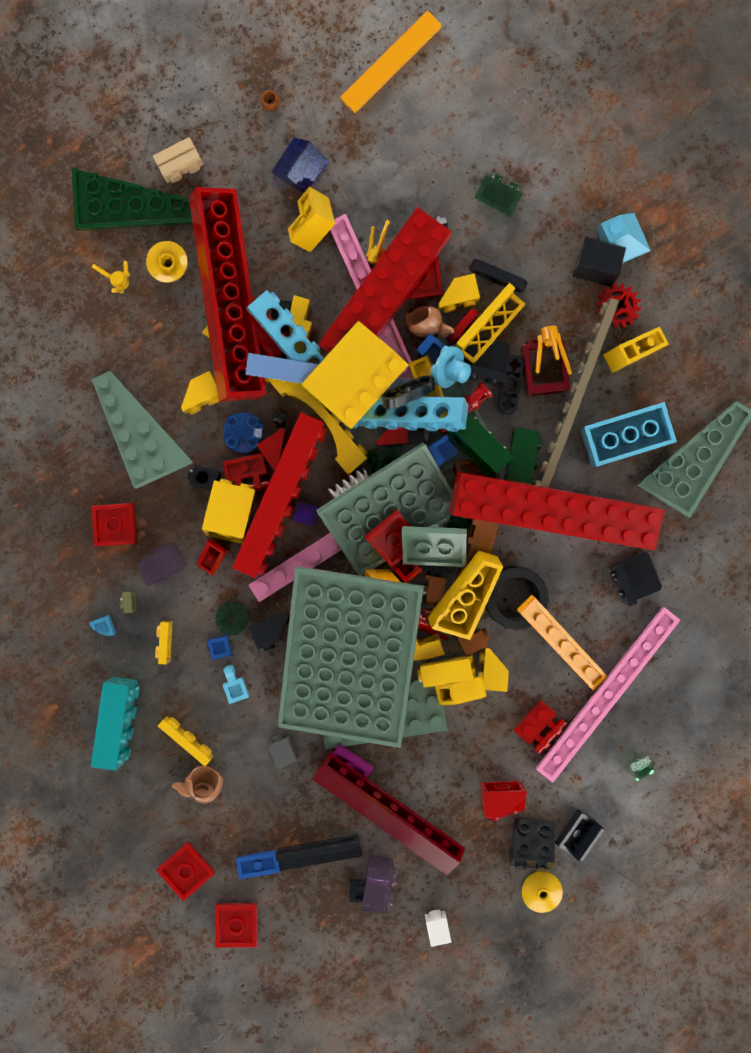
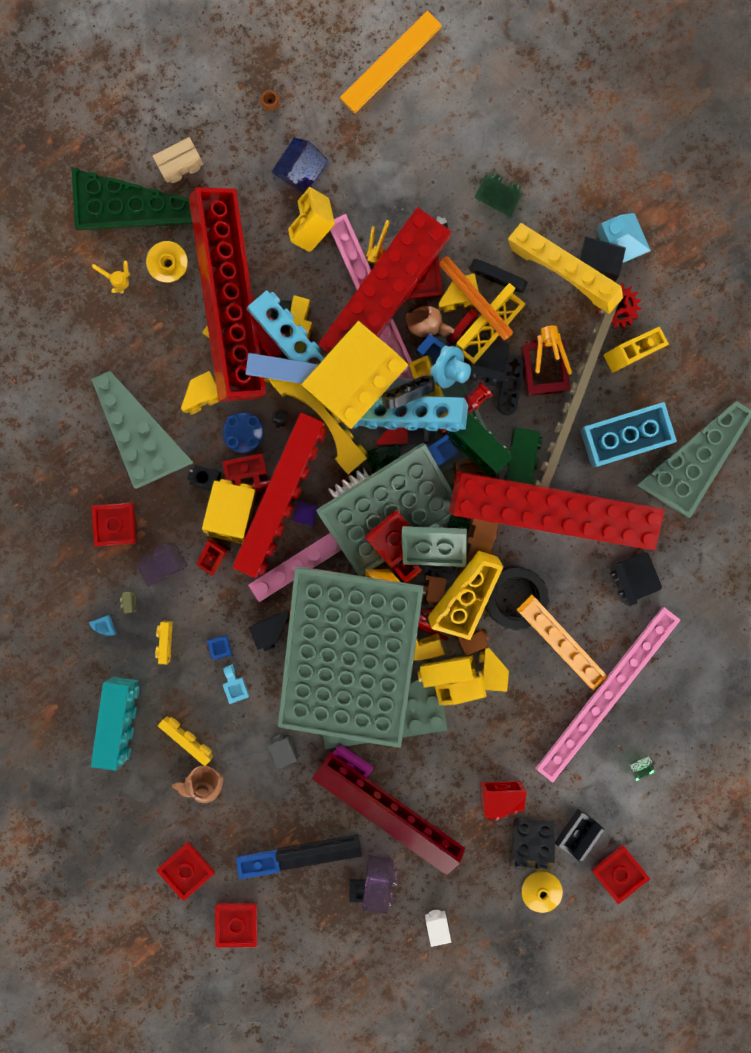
(227, 627): clear green gear -> none
(273, 447): red slope -> none
(476, 298): none -> orange axle
(535, 721): red plate -> none
(596, 286): none -> yellow arch
(620, 874): none -> red plate

